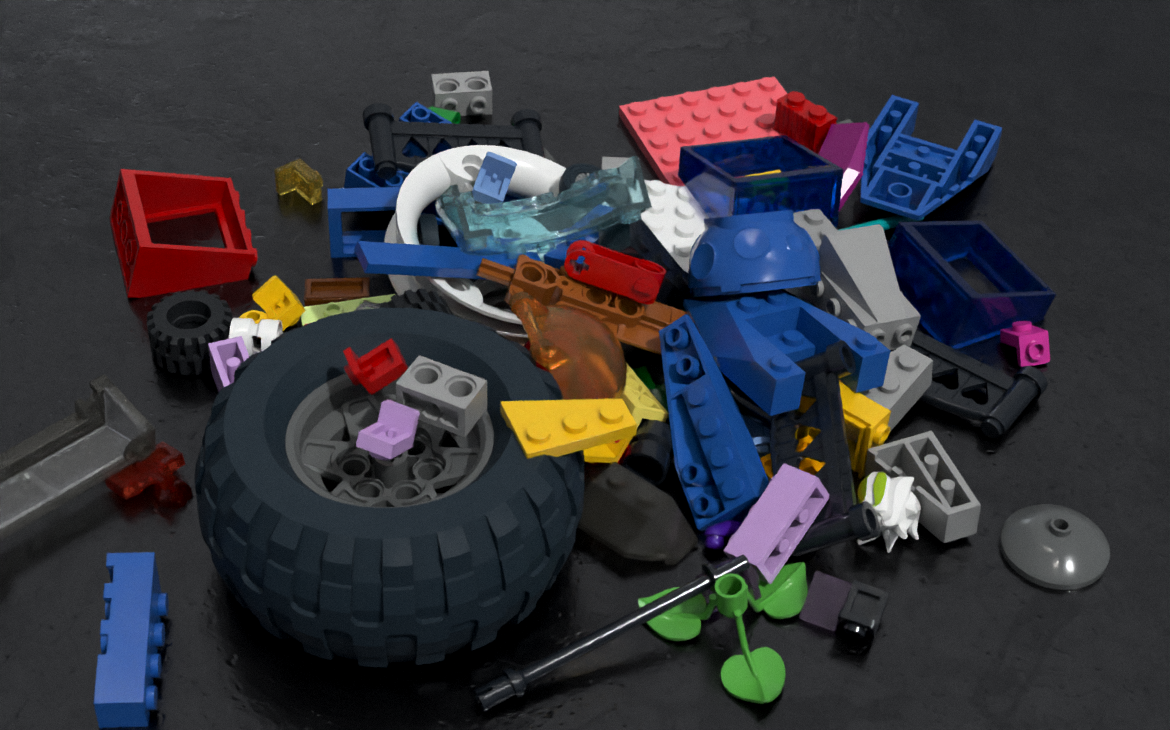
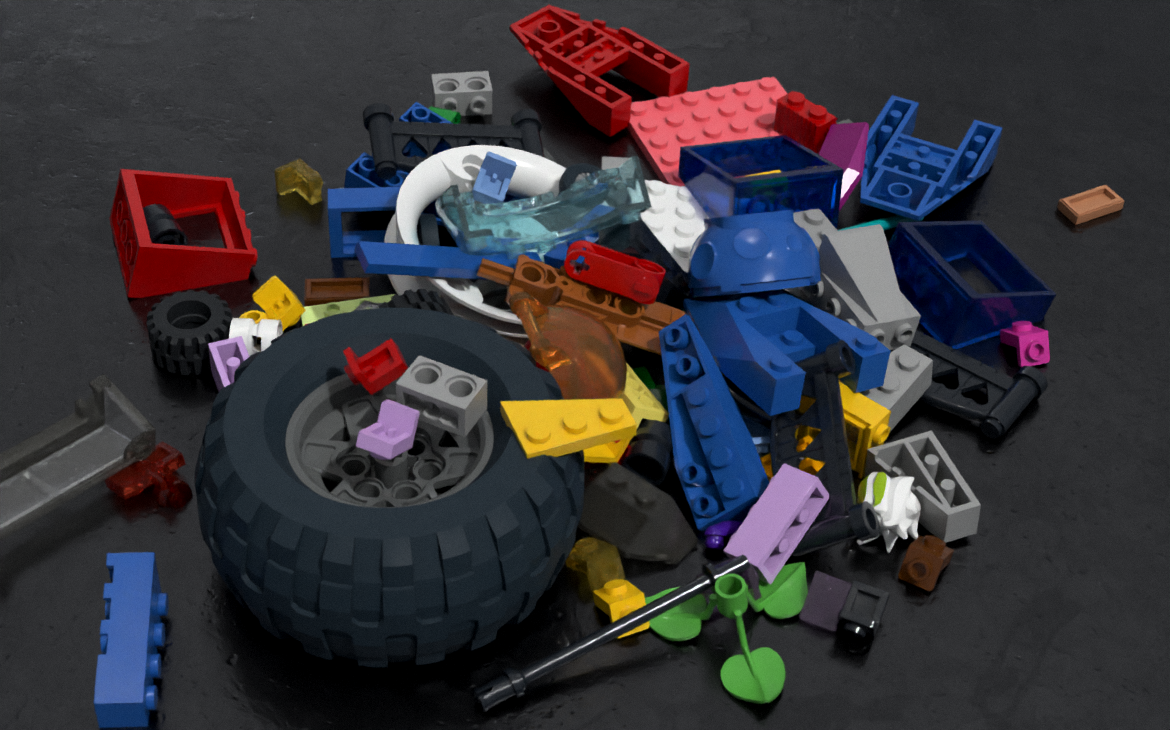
(163, 226): none -> black wheel
(580, 51): none -> red wedge
(597, 560): none -> clear yellow bracket
(619, 599): none -> yellow bracket
(924, 561): none -> reddish brown bracket
(1054, 547): dark grey dish -> none
(1090, 204): none -> nougat tile

